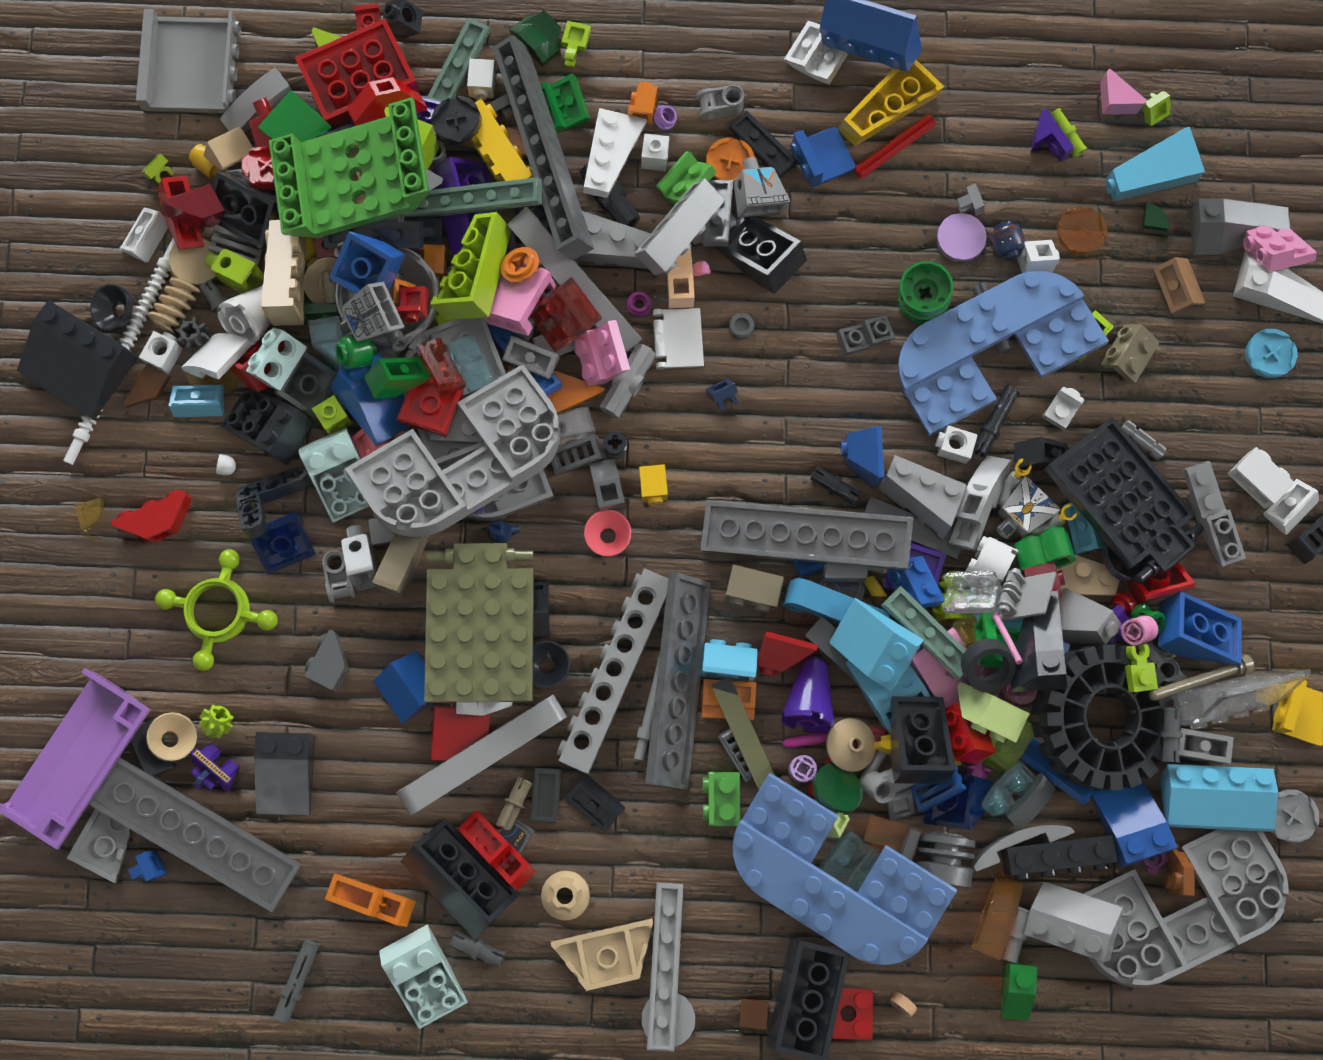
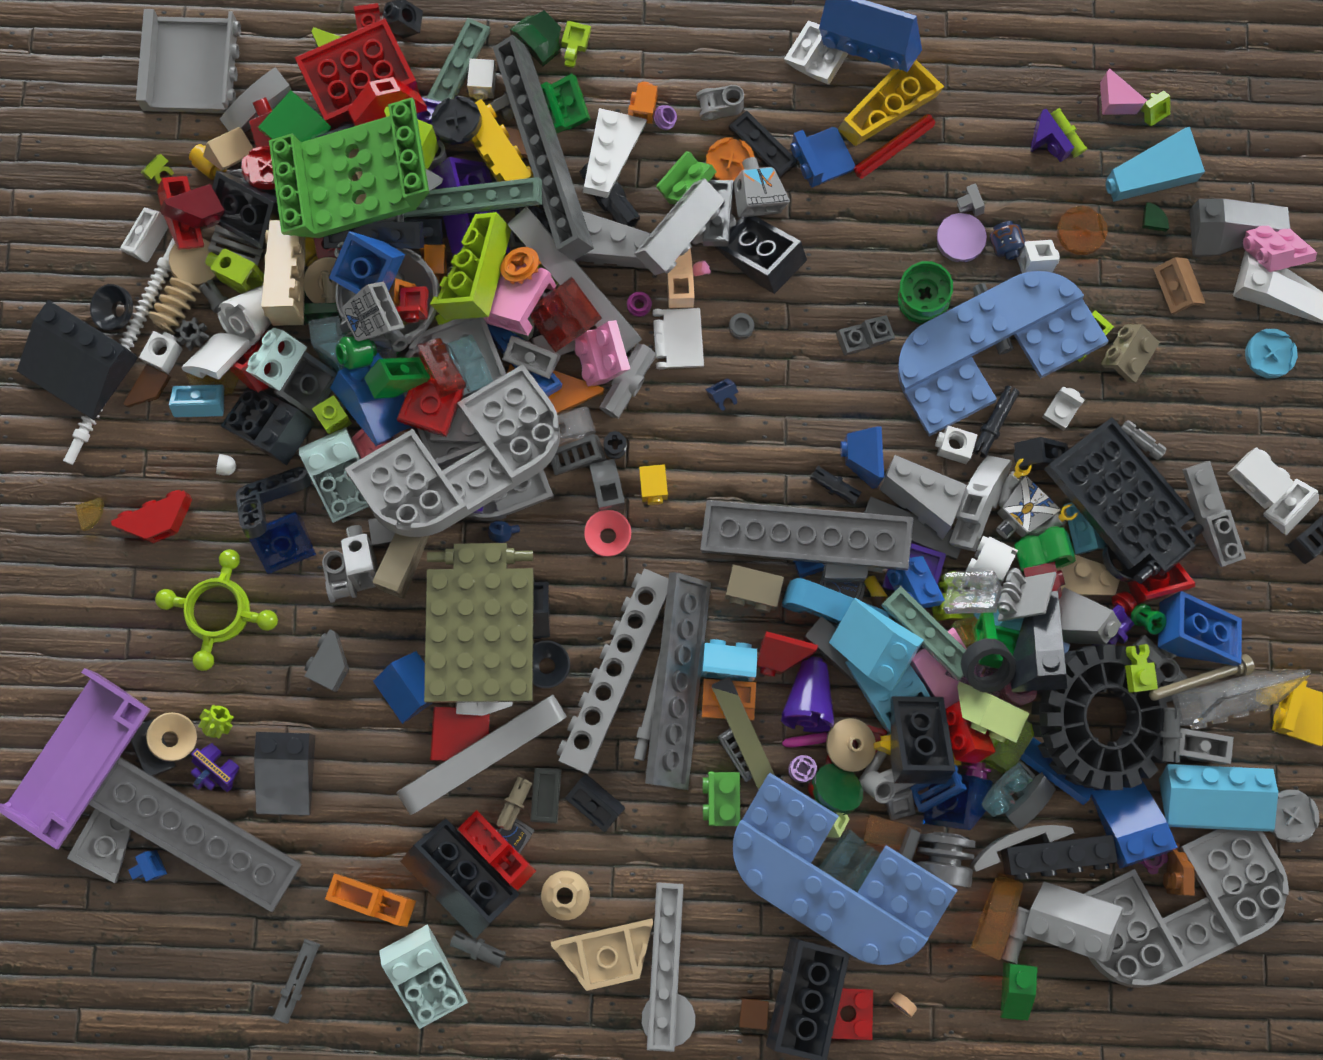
(655, 152): white brick -> none
(996, 616): bright pink piece -> none
(1139, 630): bright pink wheel -> none

